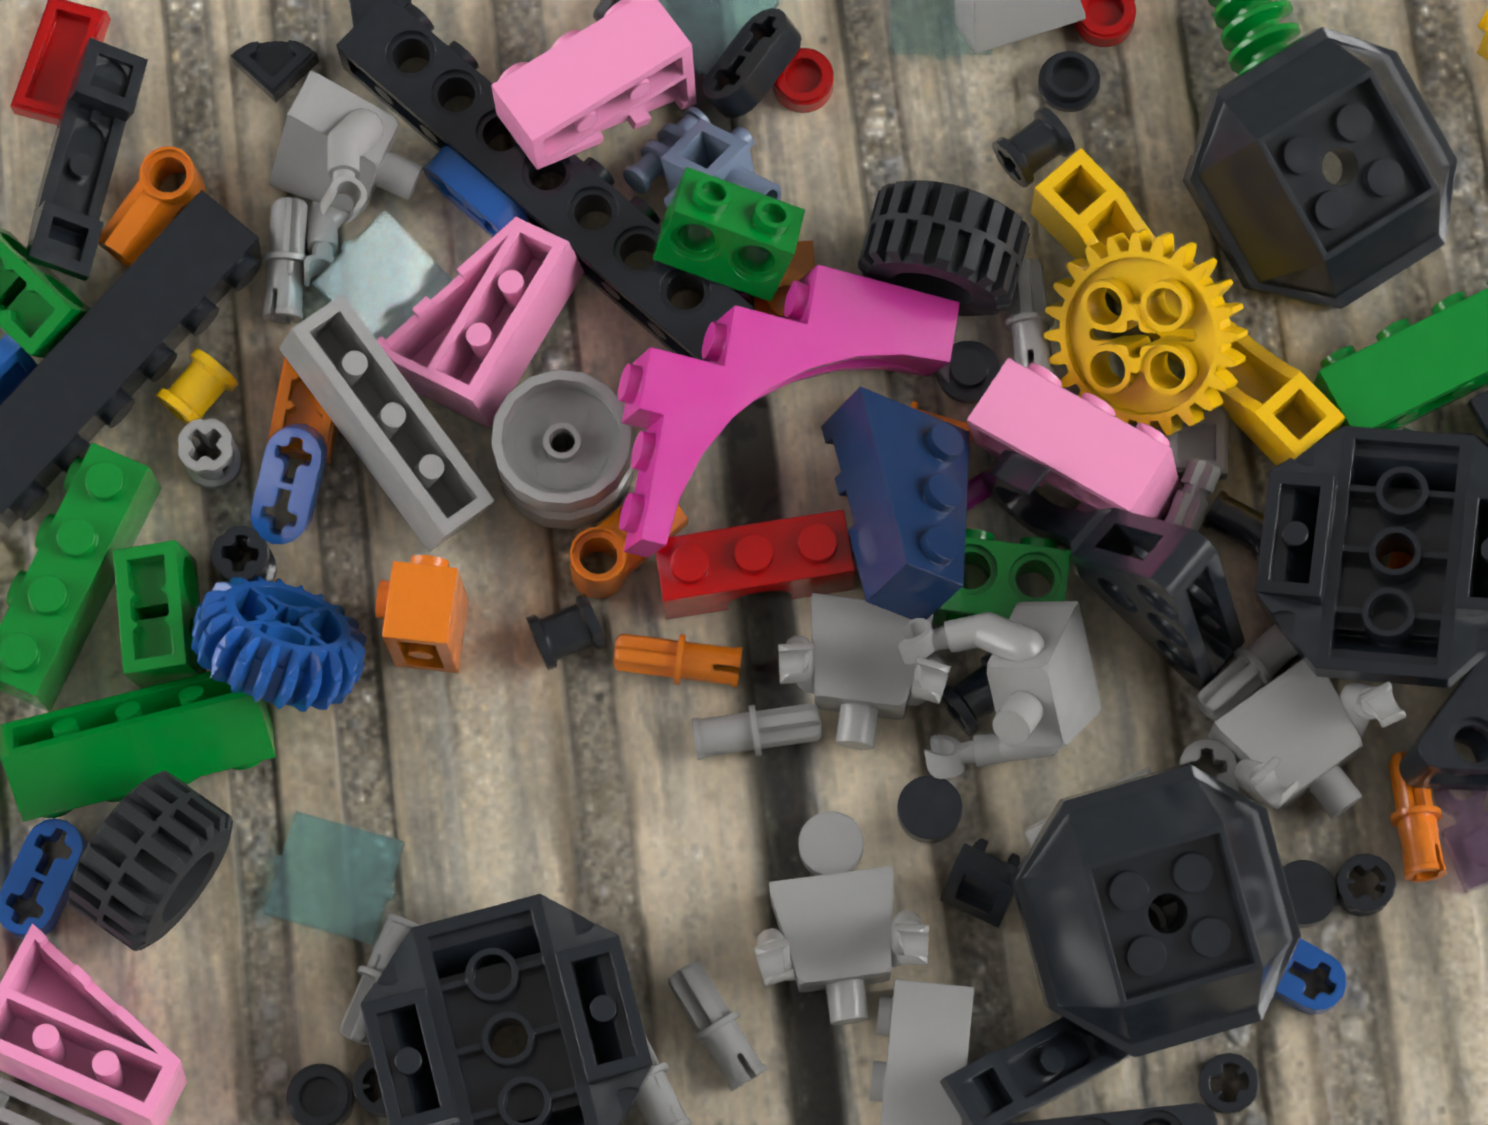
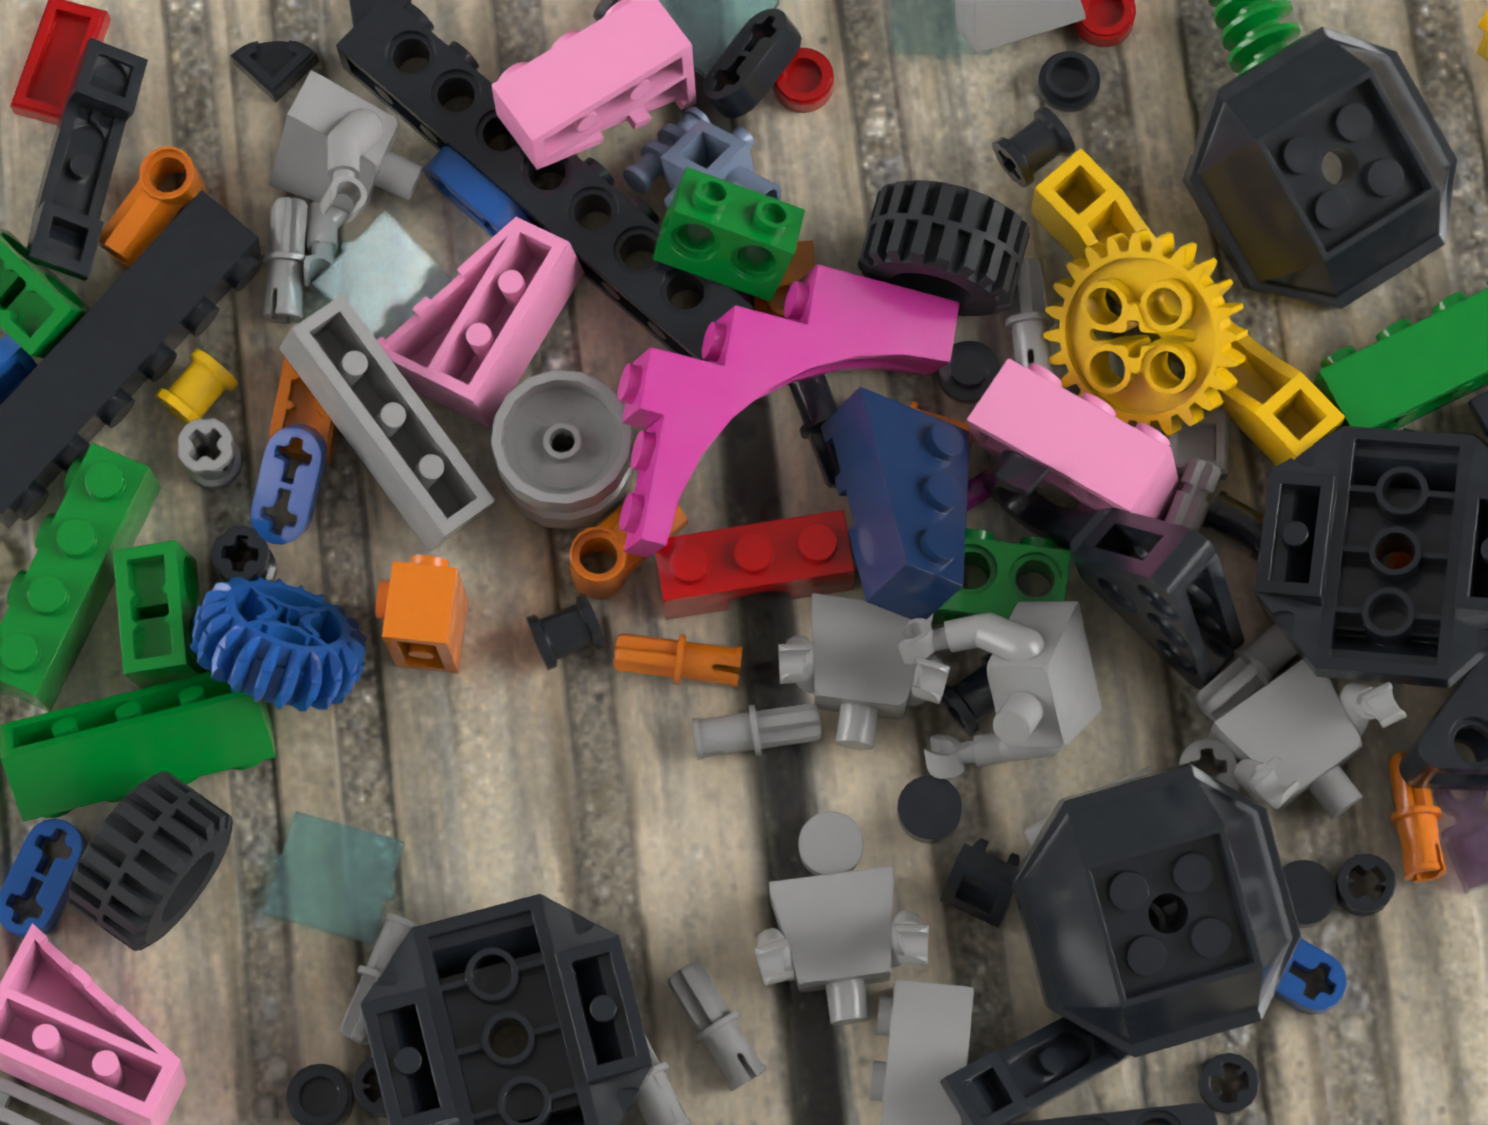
(815, 407): none -> black axle

